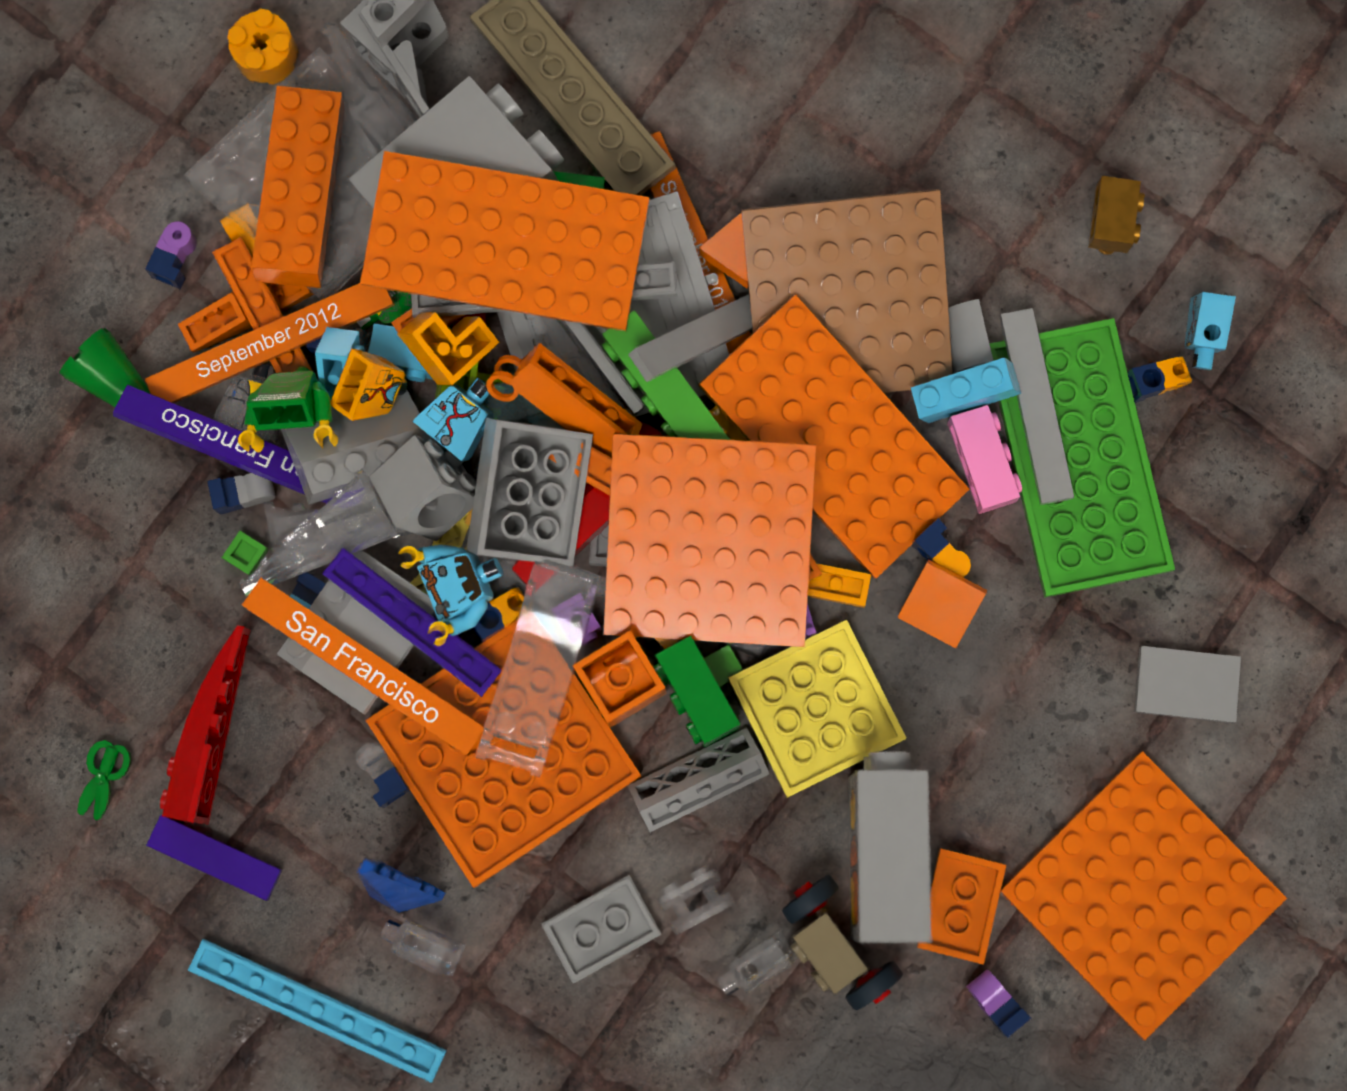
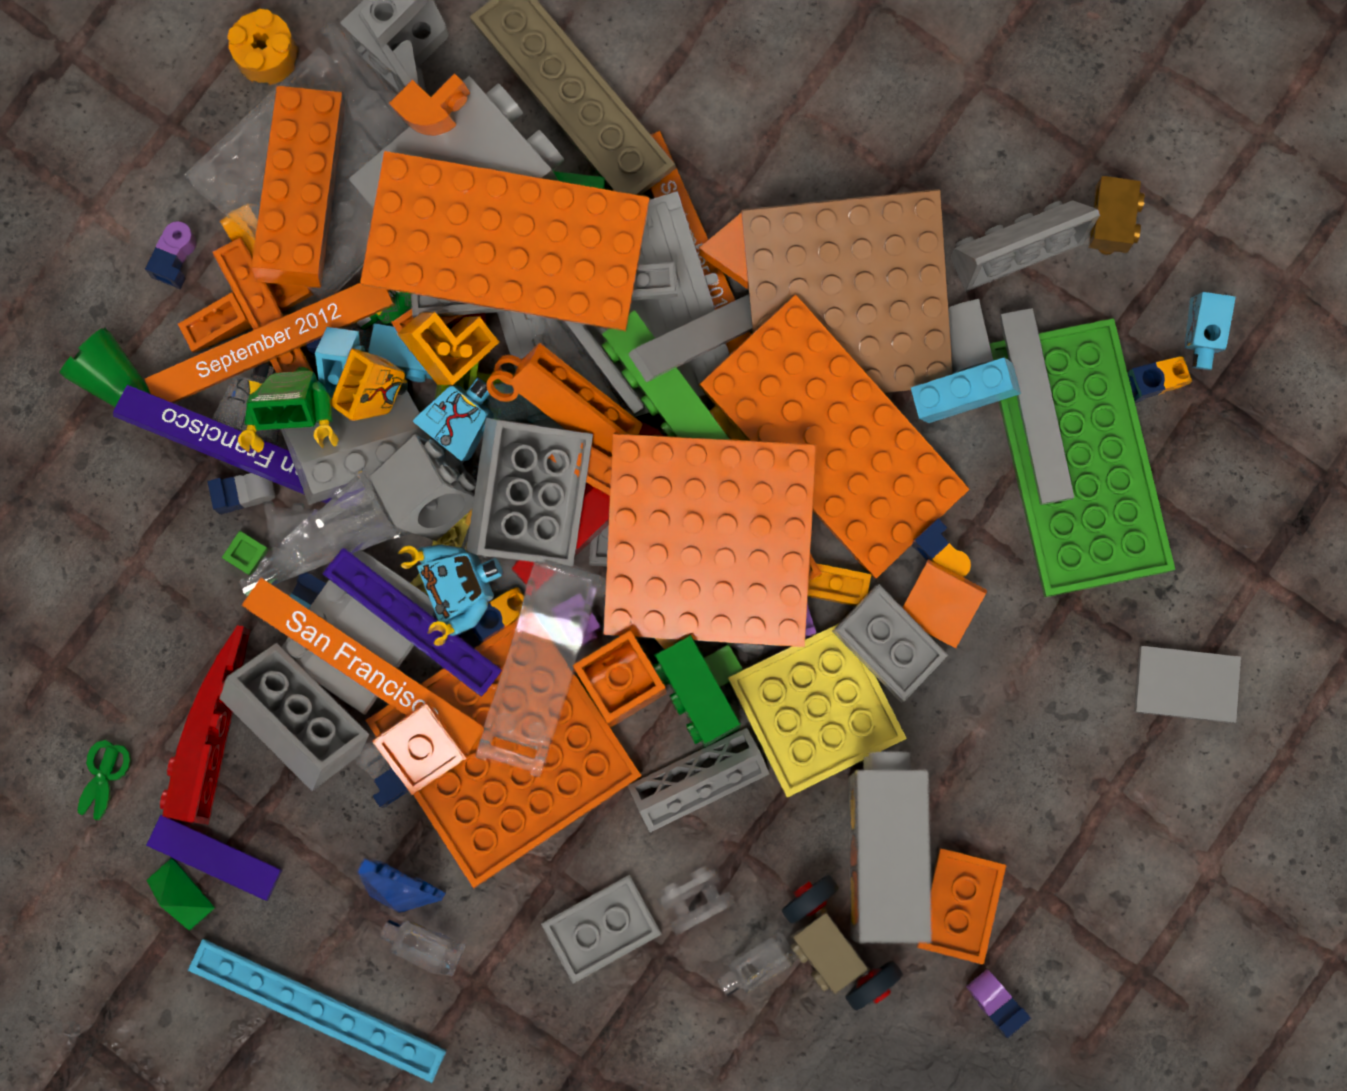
(179, 895): none -> green slope
(294, 716): none -> light grey brick
(419, 748): none -> tile
(430, 114): none -> orange brick
(890, 643): none -> light grey tile
(984, 459): bright pink brick -> none
(1023, 243): none -> light grey slope
(1142, 895): orange plate -> none

